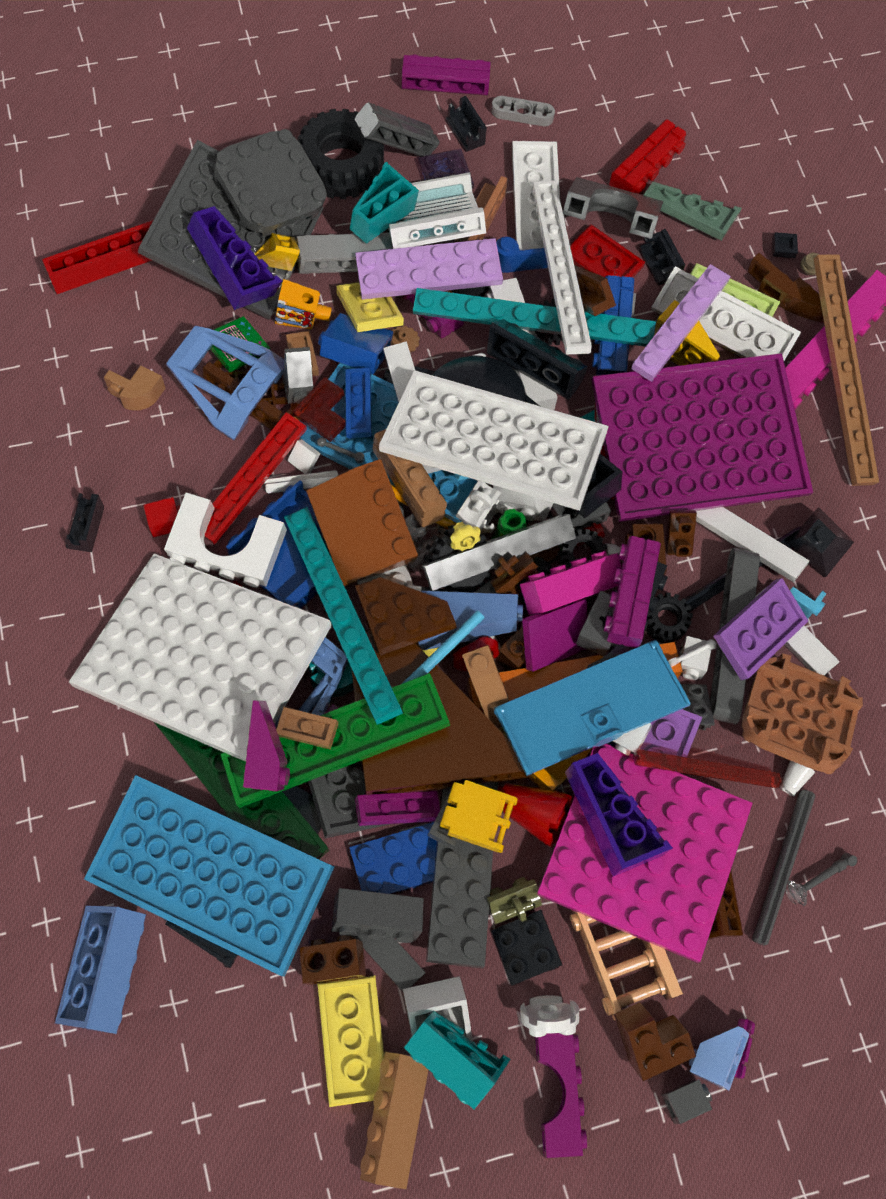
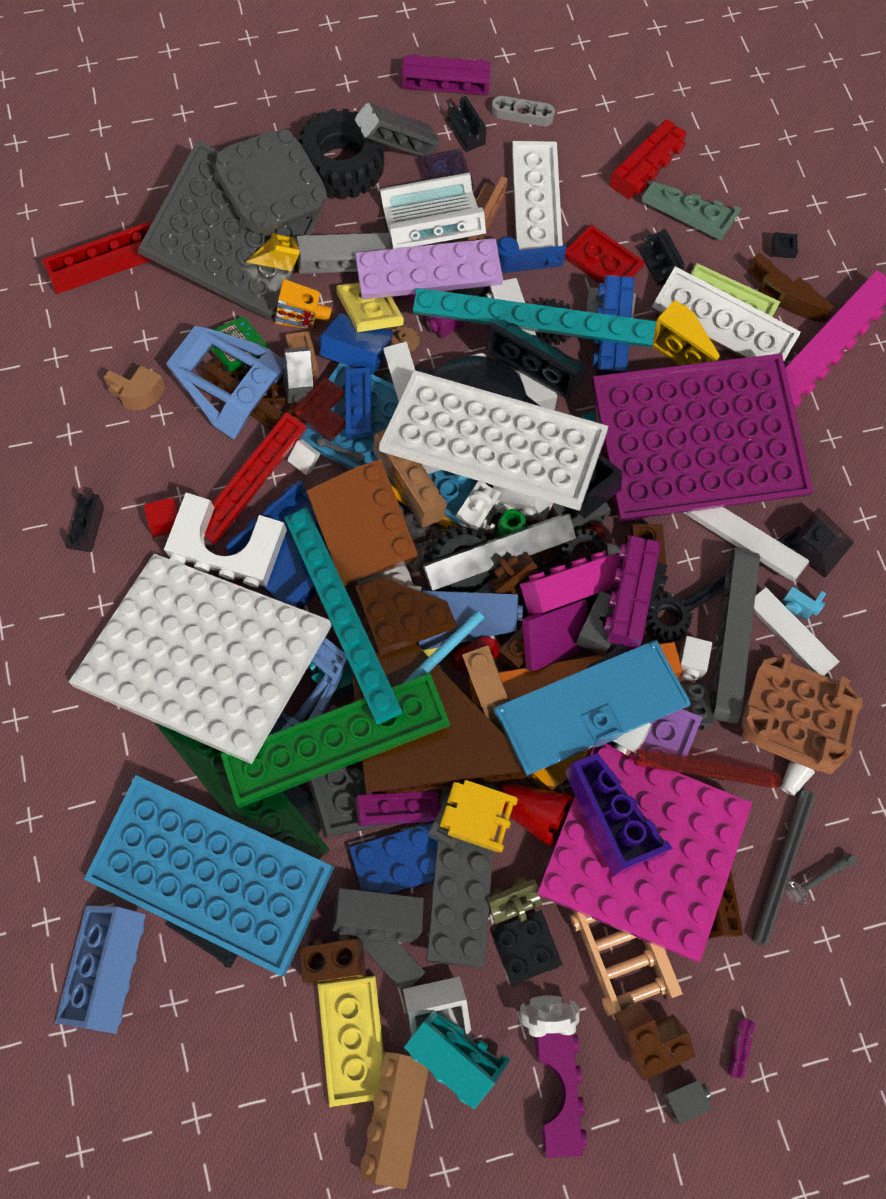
(231, 260): dark purple wedge -> none
(265, 756): magenta slope -> none
(307, 728): medium nougat plate -> none
(309, 480): white axle -> none
(383, 204): teal wedge -> none
(464, 536): light yellow piece -> none
(561, 269): white plate -> none
(592, 196): dark grey arch -> none
(594, 291): reddish brown fence -> none
(680, 323): lavender plate -> none
(681, 533): reddish brown hips -> none
(710, 644): white hinge -> none
(719, 1057): light blue slope -> none
(761, 629): medium lavender plate -> none
(807, 263): dark tan plate -> none
(846, 370): medium nougat plate -> none

